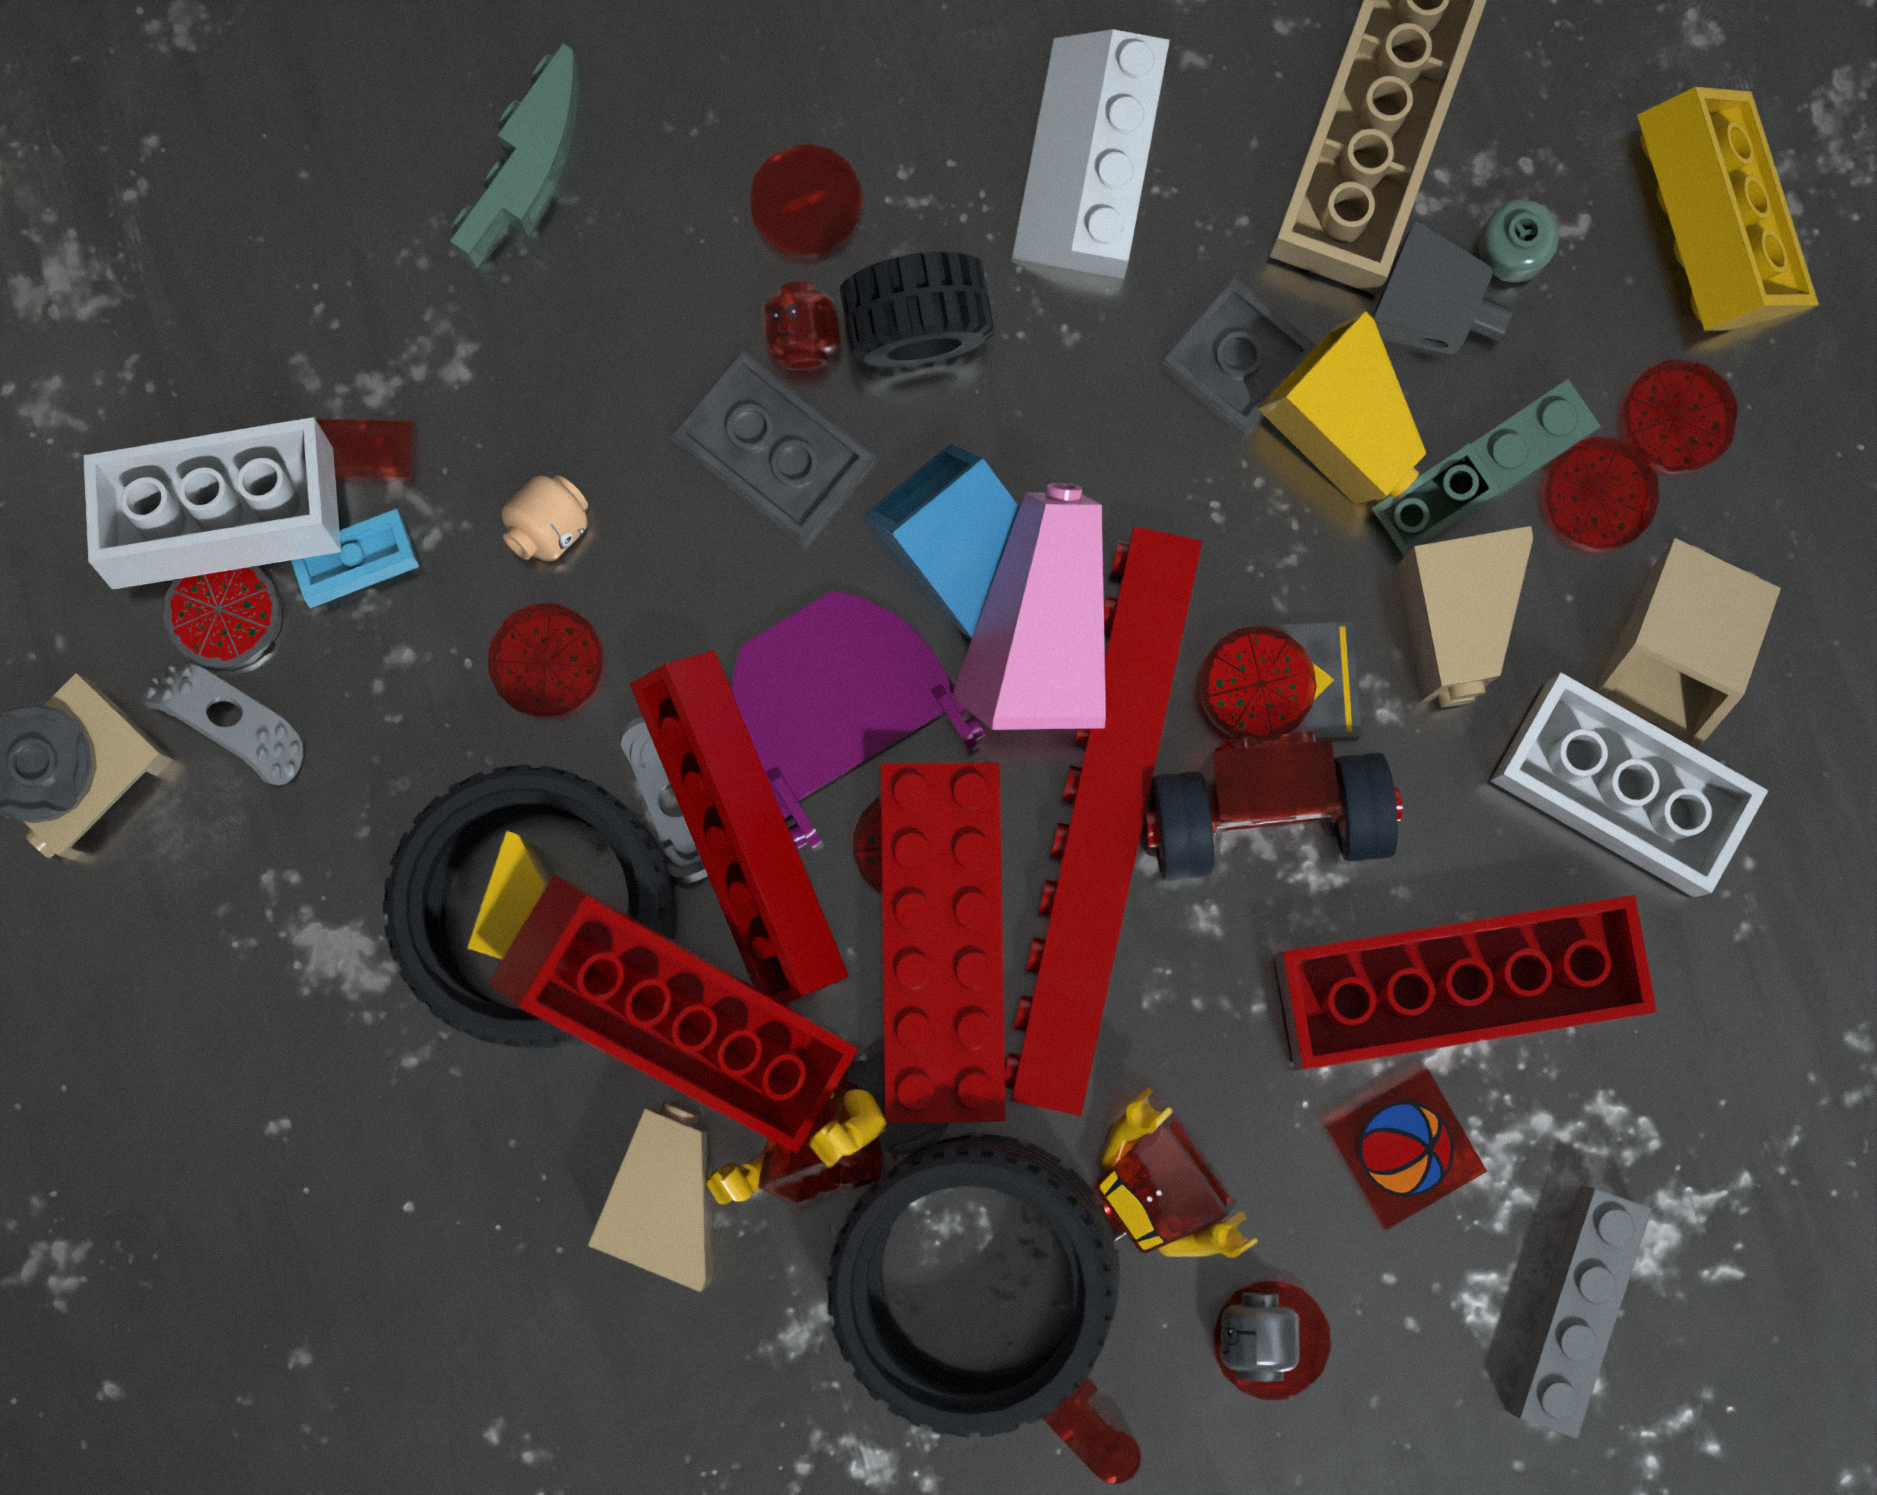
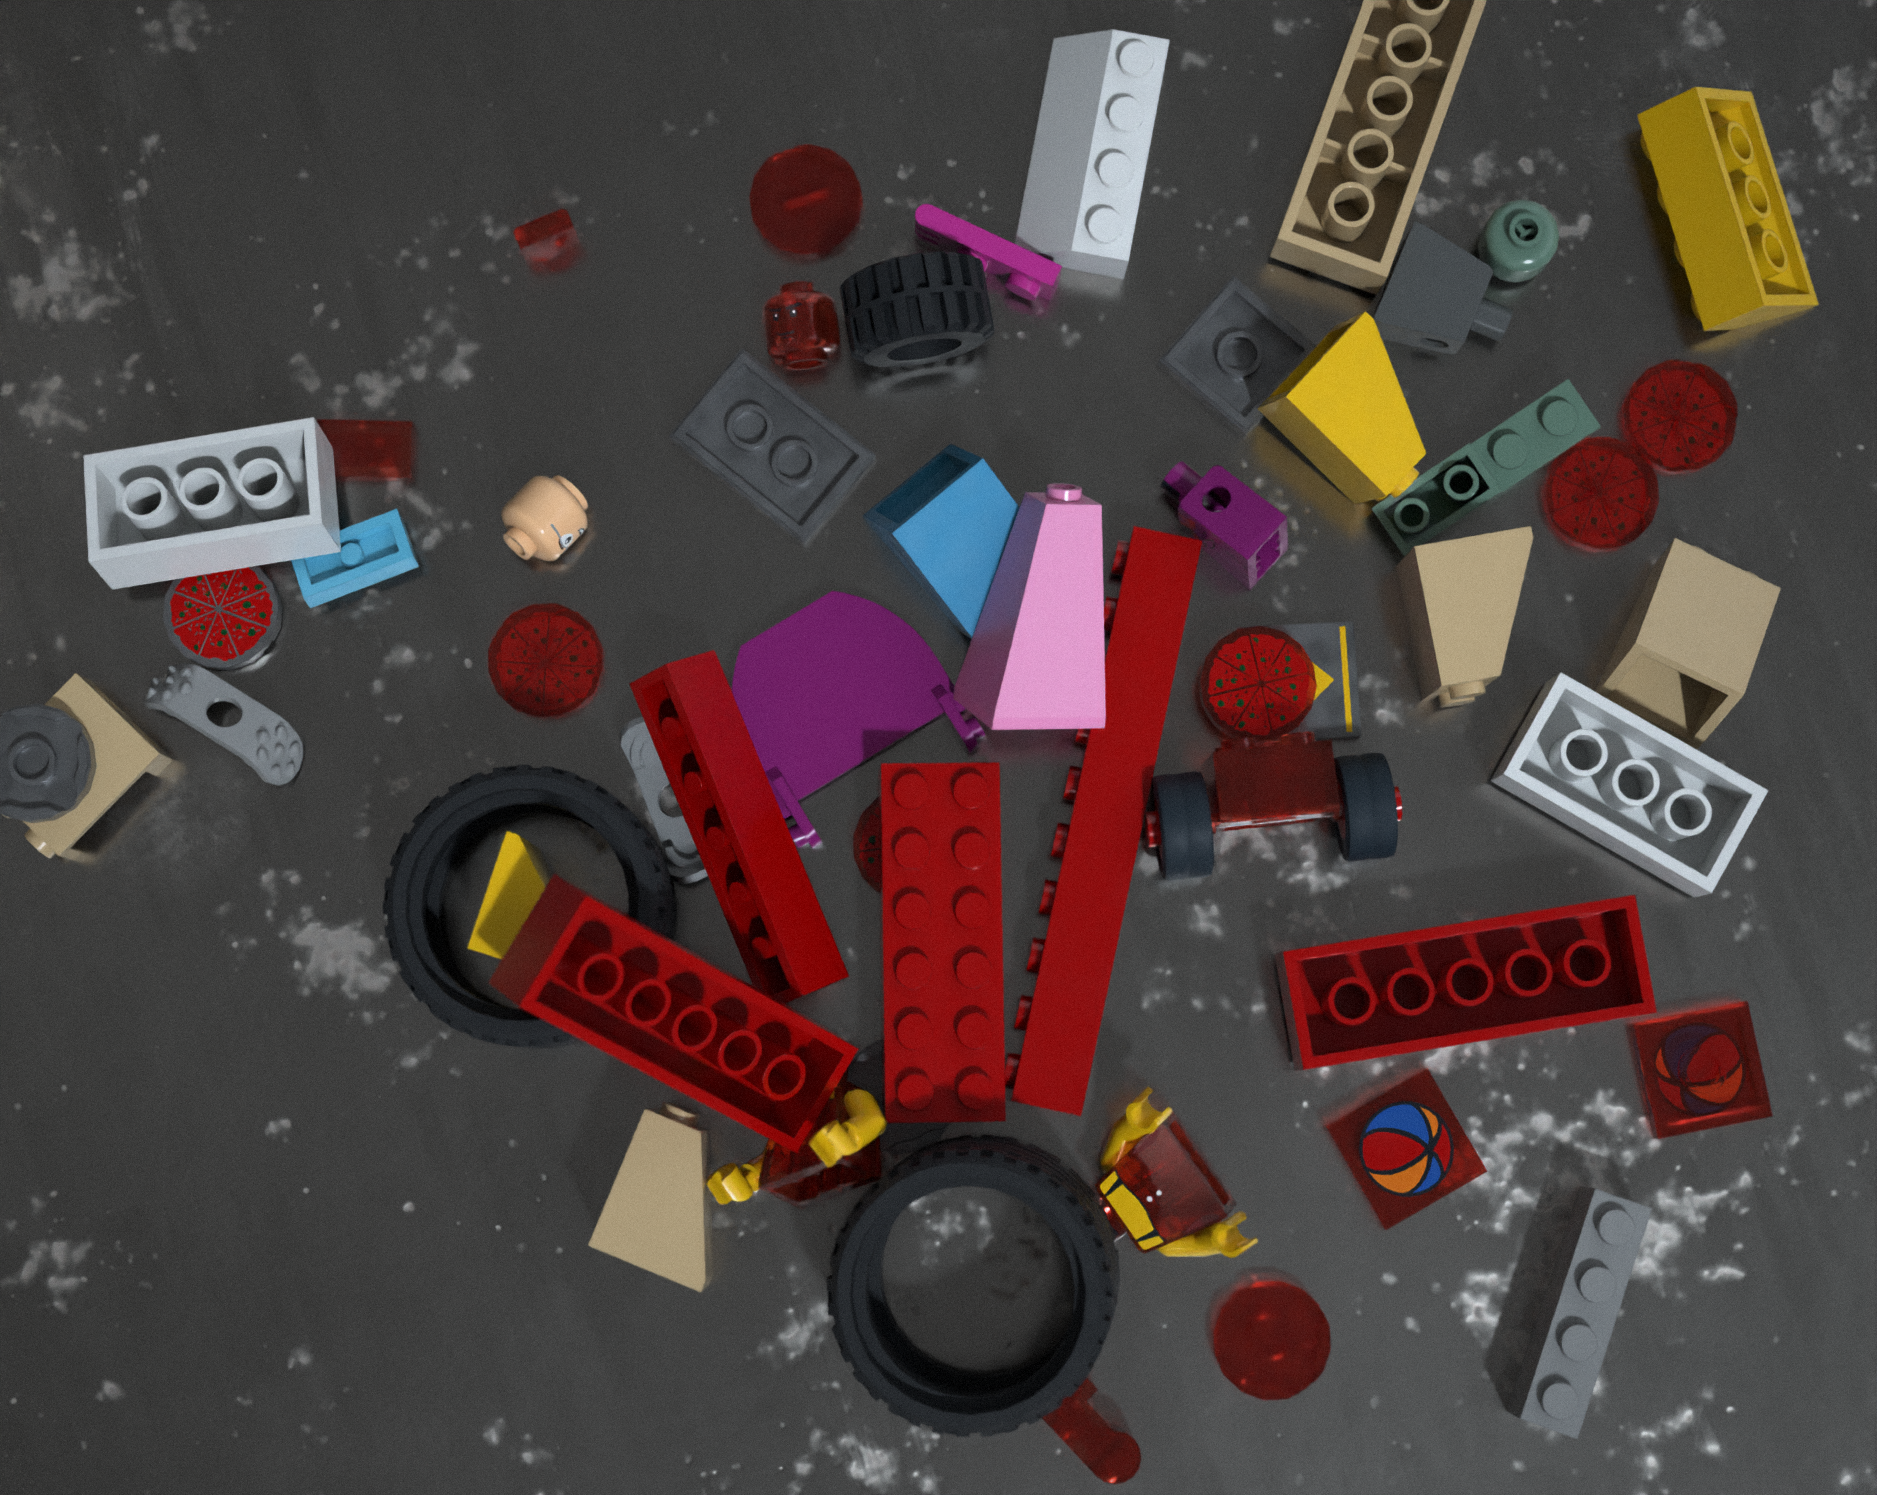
(538, 141): sand green slope -> none
(546, 236): none -> clear red tile
(1023, 270): none -> dark pink hinge
(1246, 532): none -> magenta torso
(1260, 1338): flat silver head -> none
(1700, 1069): none -> clear red tile

